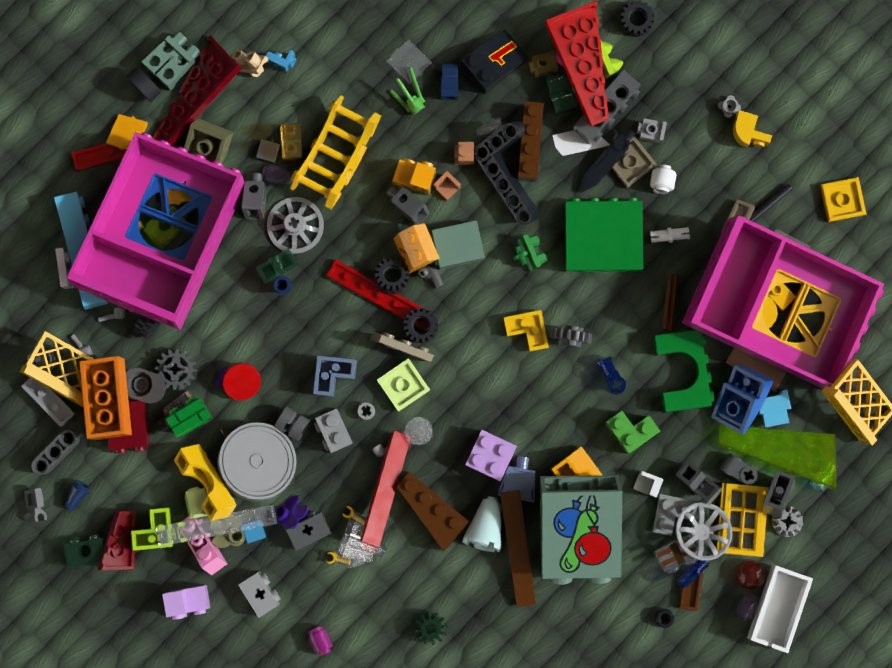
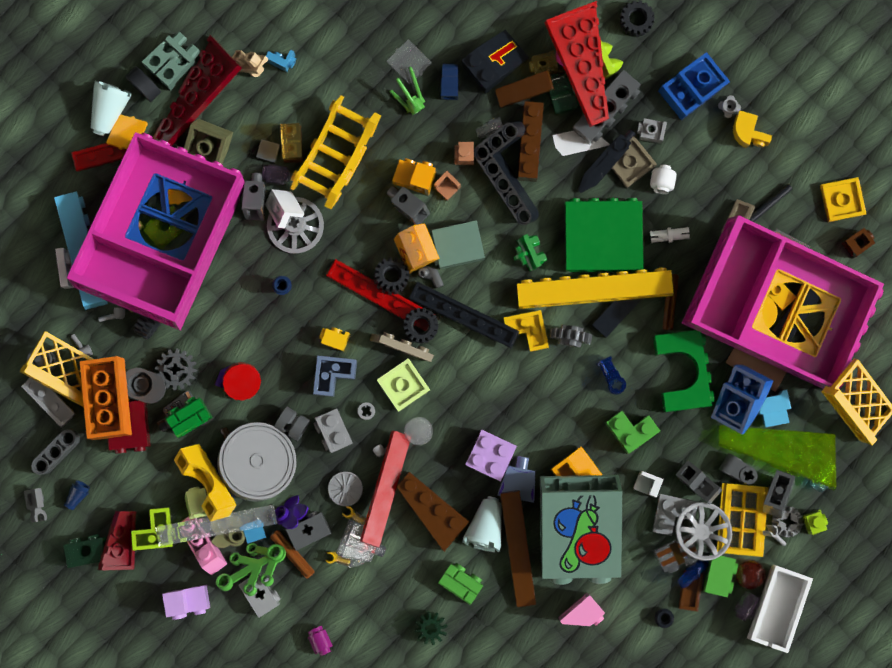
(107, 106): none -> light aqua cone
(254, 567): none -> bright green plant
(277, 265): clear green brick -> none
(282, 206): none -> white panel
(293, 555): none -> dark orange axle
(334, 338): none -> yellow brick
(345, 488): none -> light grey wheel
(461, 583): none -> bright green brick
(464, 315): none -> black tile
(524, 89): none -> reddish brown tile
(583, 613): none -> bright pink slope
(595, 289): none -> yellow brick
(614, 315): none -> black tile
(693, 86): none -> blue slope
(719, 576): none -> bright green brick
(773, 532): none -> light grey hand
(815, 522): none -> lime brick
(853, 248): none -> reddish brown brick

